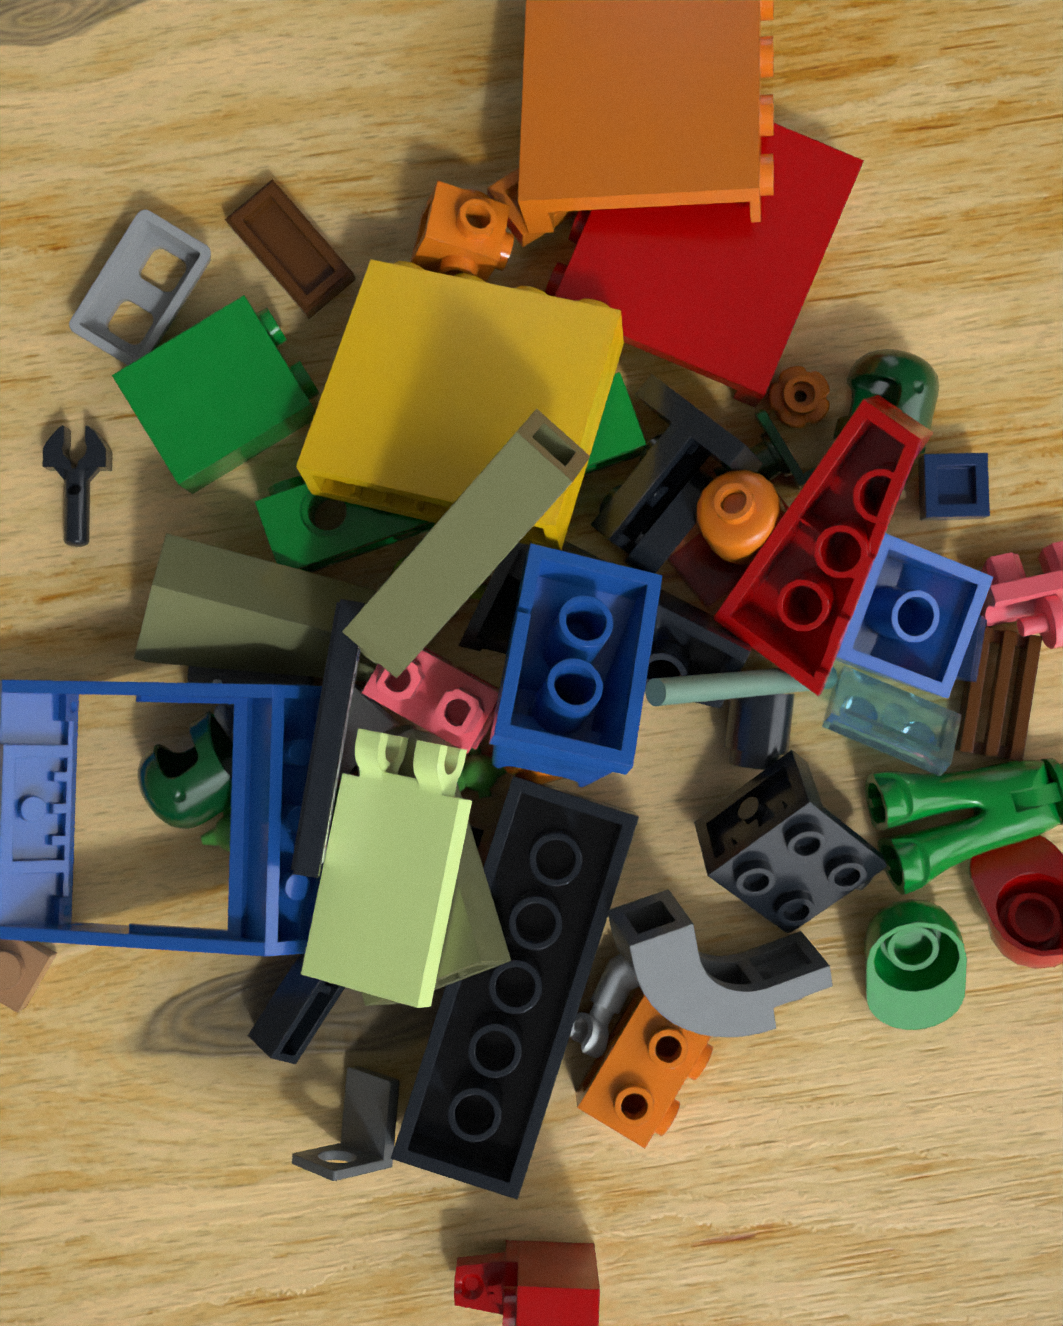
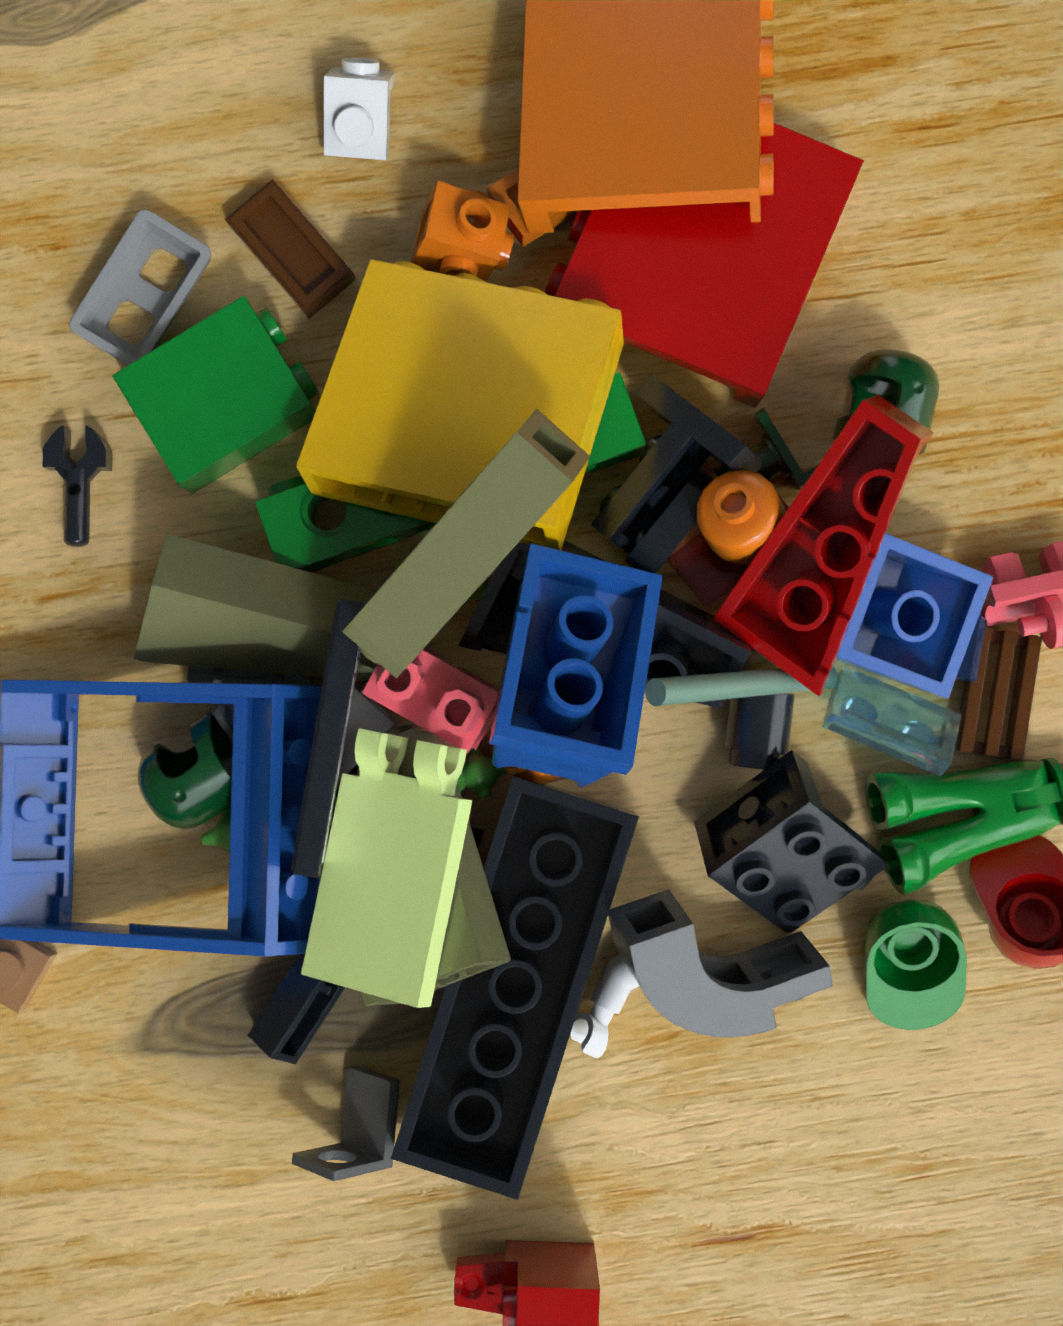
(357, 109): none -> white bracket
(642, 1072): orange brick -> none
(795, 413): orange plate -> none
(953, 486): dark blue plate -> none

